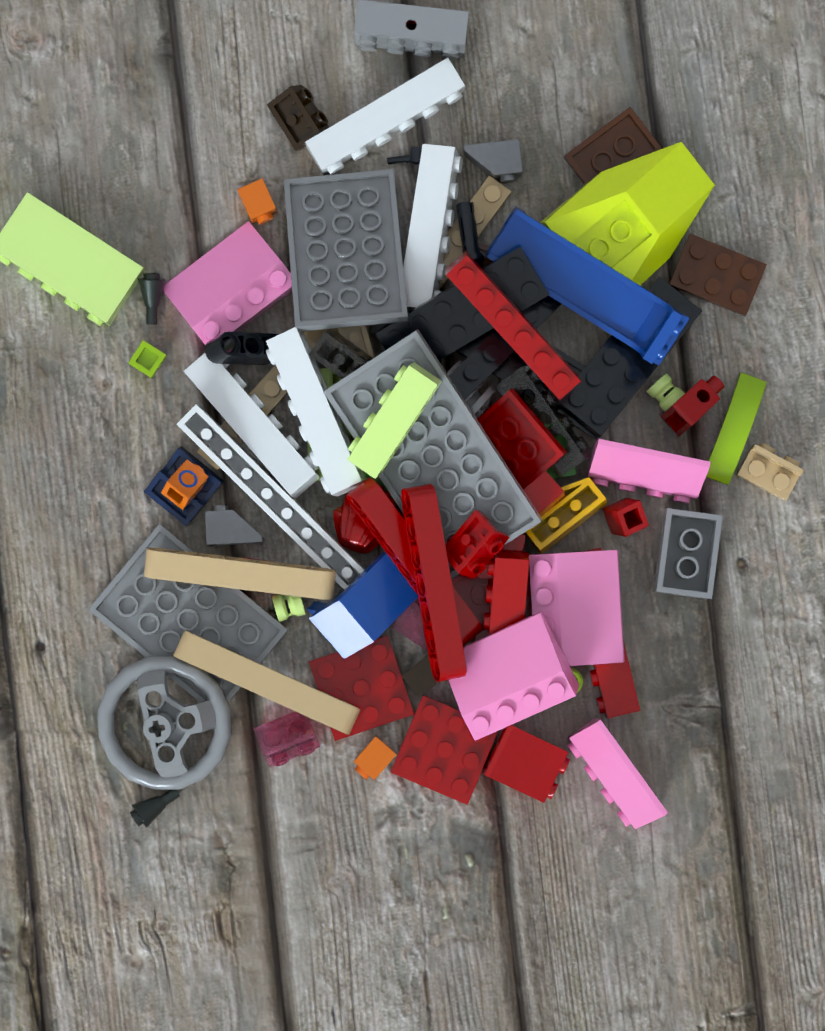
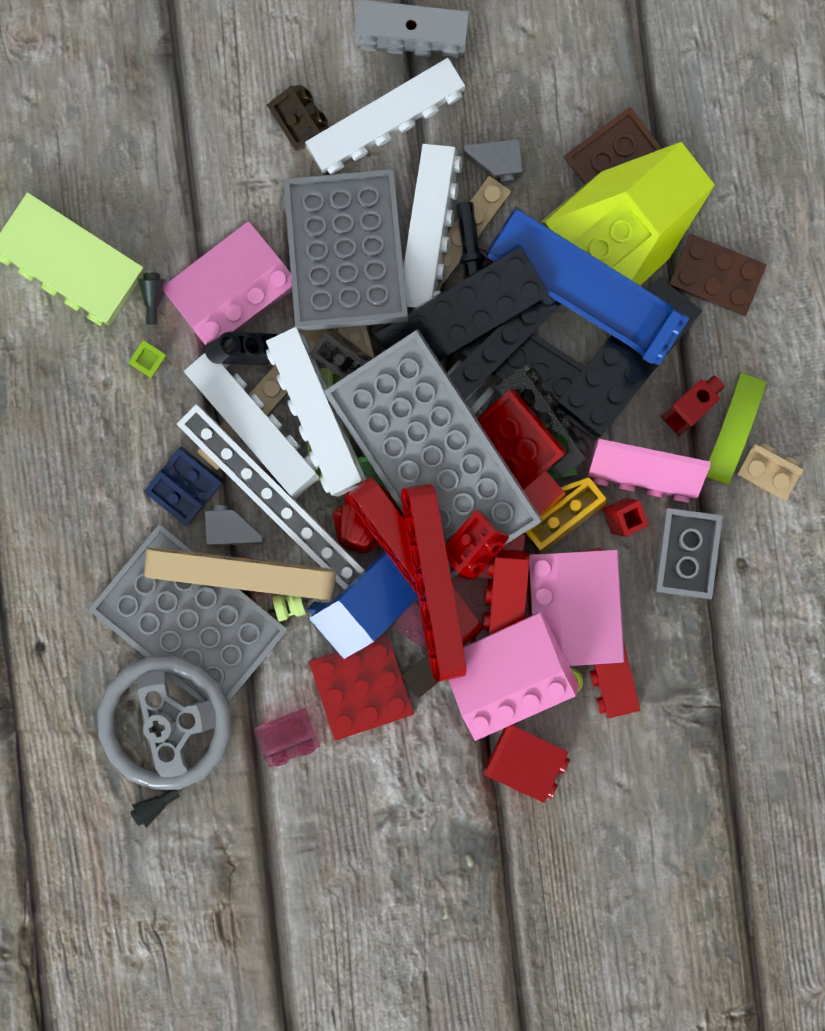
(185, 484): orange brick -> none
(257, 202): orange brick -> none
(266, 682): tan beam -> none
(374, 758): orange brick -> none
(394, 420): yellowish green brick -> none
(413, 158): black hand -> none
(442, 751): red plate -> none
(512, 325): red brick -> none
(616, 773): bright pink slope -> none
(660, 388): yellowish green wheel -> none

